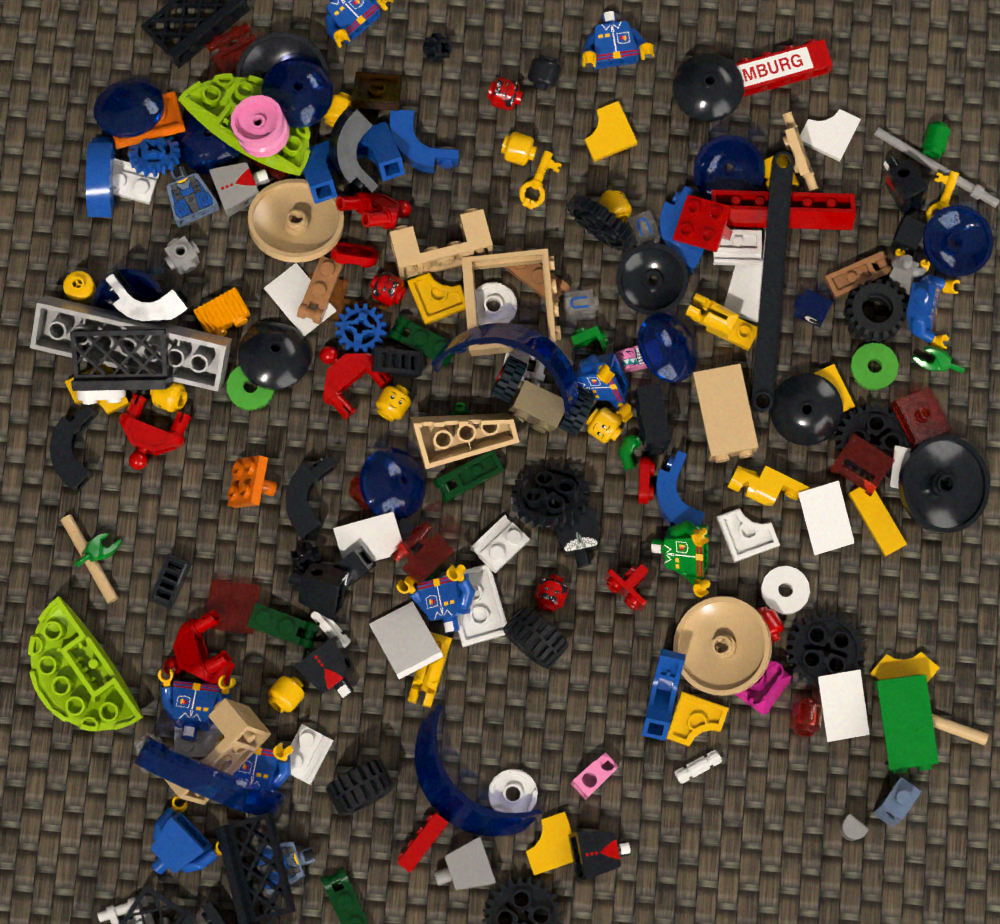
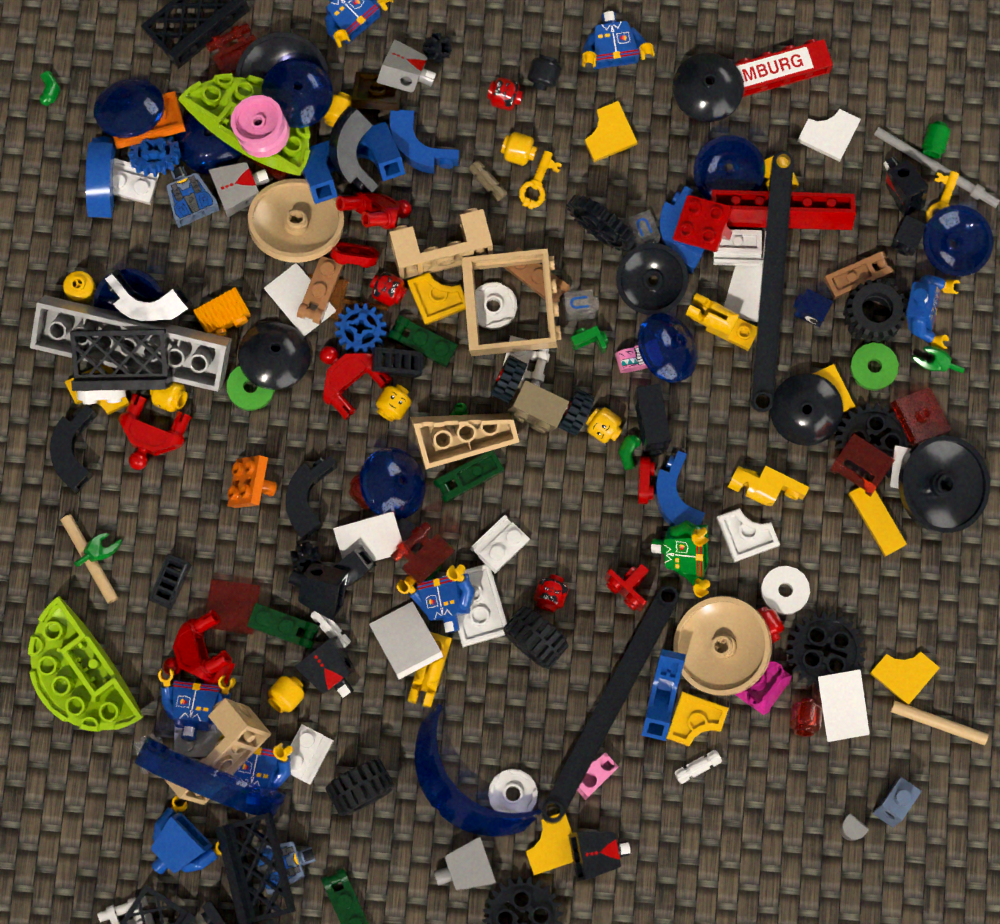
(51, 90): none -> green arm
(182, 263): light grey brick -> none
(404, 68): none -> light grey torso
(425, 839): red piece -> none
(487, 180): none -> dark tan axle
(524, 340): clear blue windscreen -> none
(550, 496): black gear -> none
(580, 537): black torso -> none
(605, 381): blue torso -> none
(610, 704): none -> black piece
(616, 203): yellow head -> none
(725, 413): tan panel -> none
(794, 142): tan plate -> none
(826, 517): white sticker -> none
(906, 271): light grey piece -> none
(907, 723): green panel -> none

